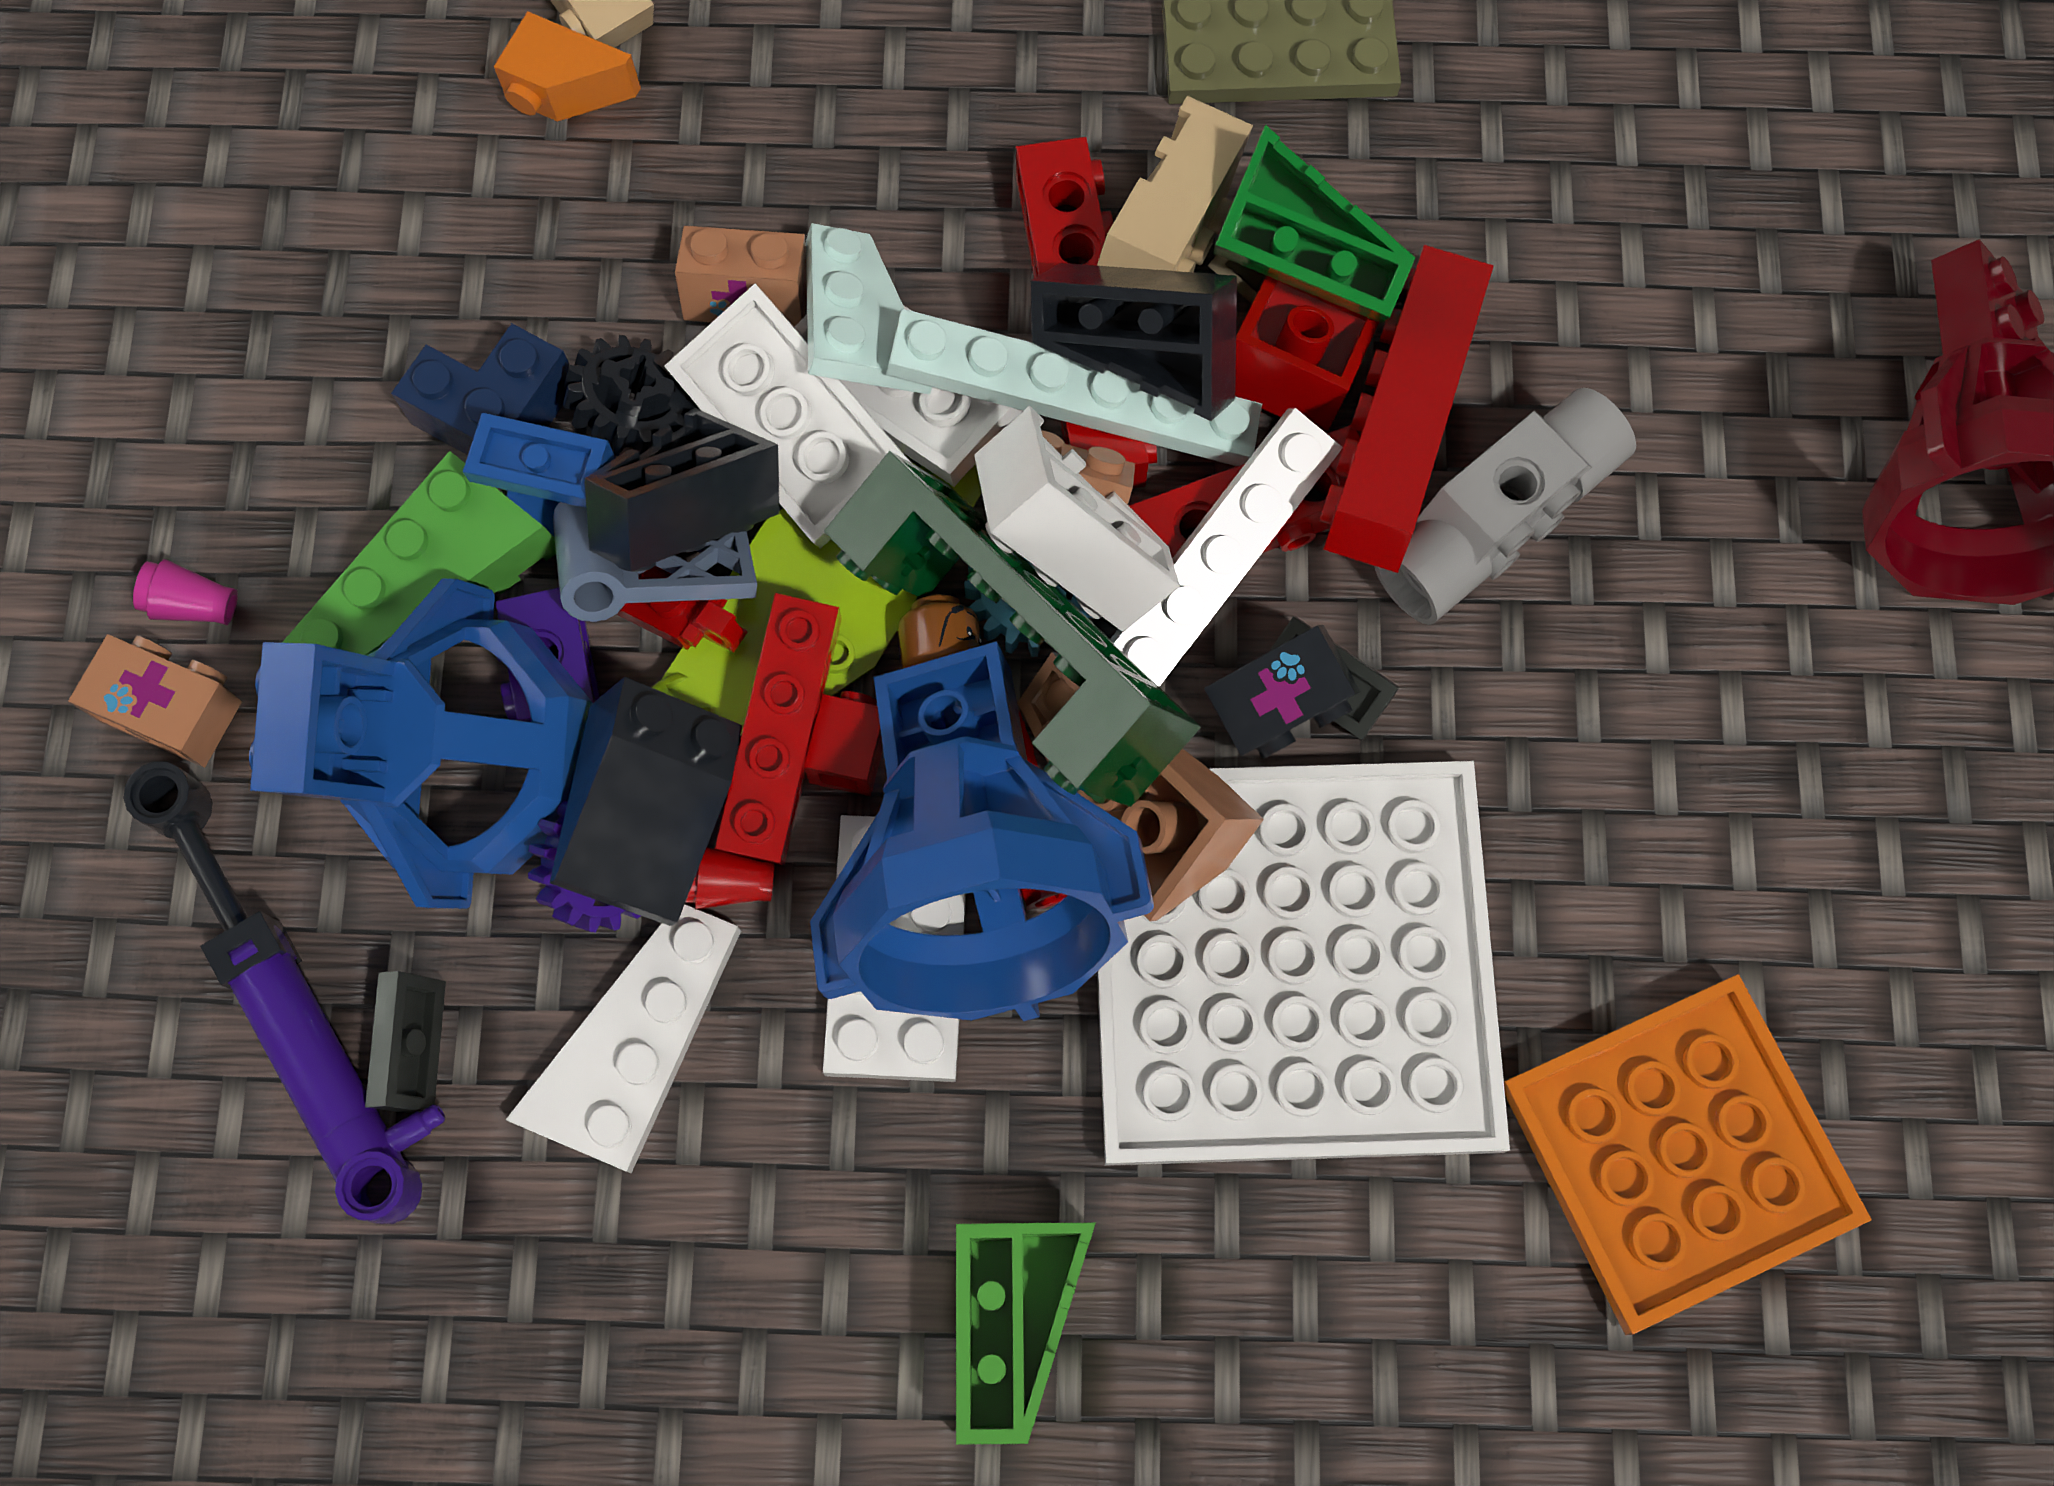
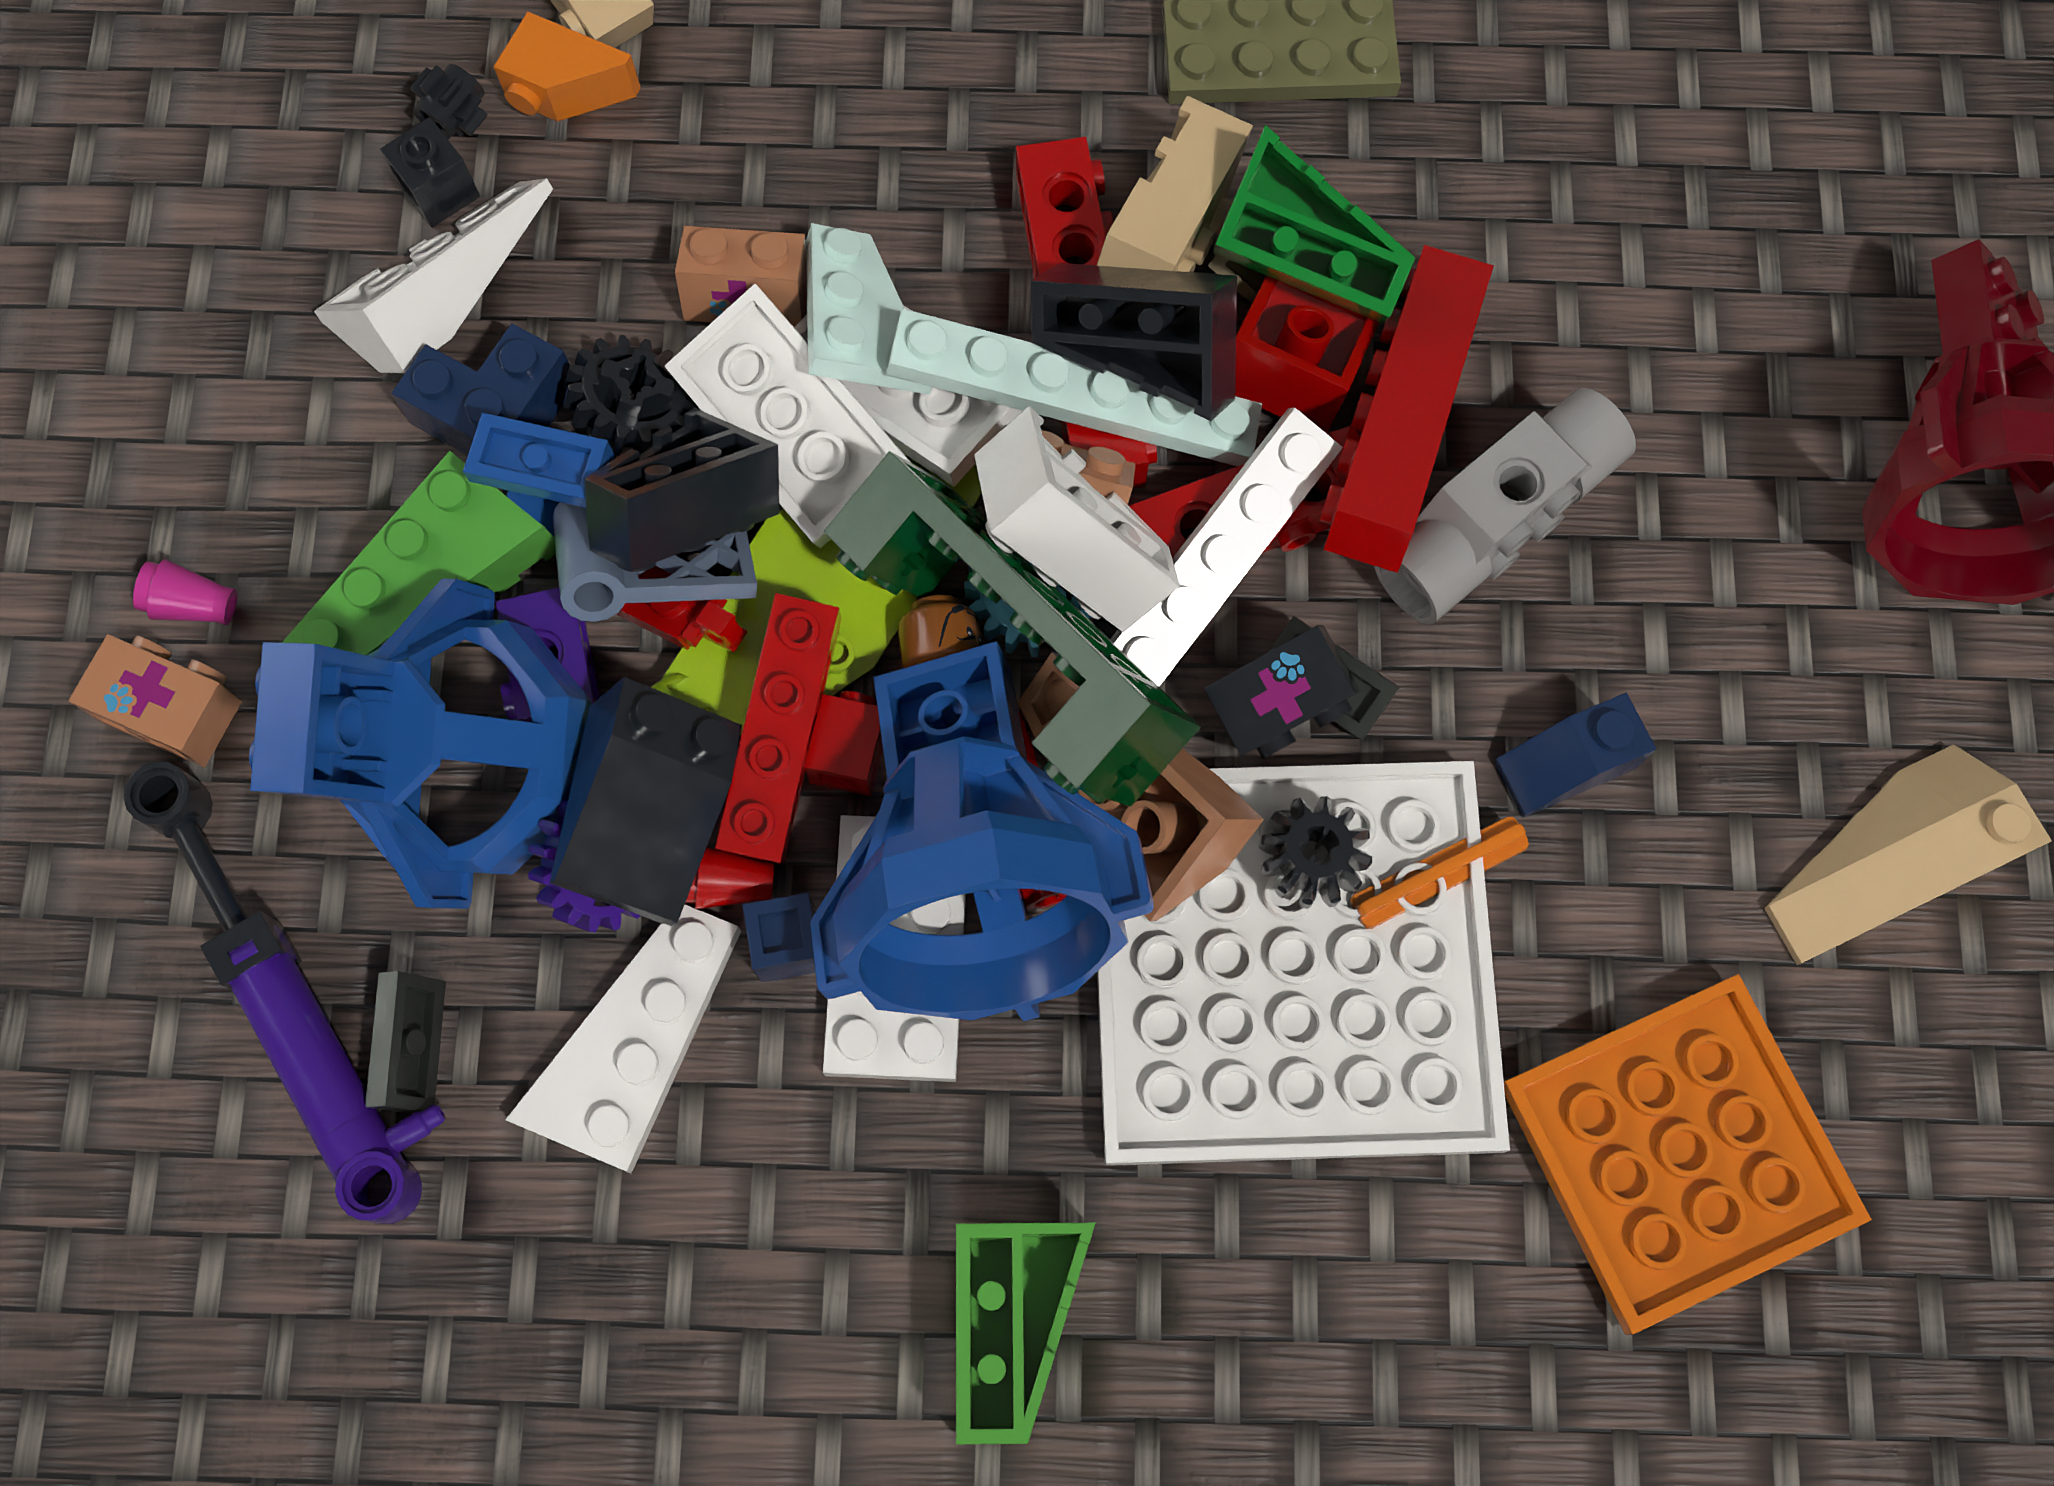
(426, 301): none -> white wedge
(430, 172): none -> black brick
(449, 99): none -> black gear
(780, 936): none -> dark blue panel
(1327, 830): none -> black gear
(1498, 843): none -> orange axle
(1576, 755): none -> dark blue slope
(1907, 845): none -> tan wedge

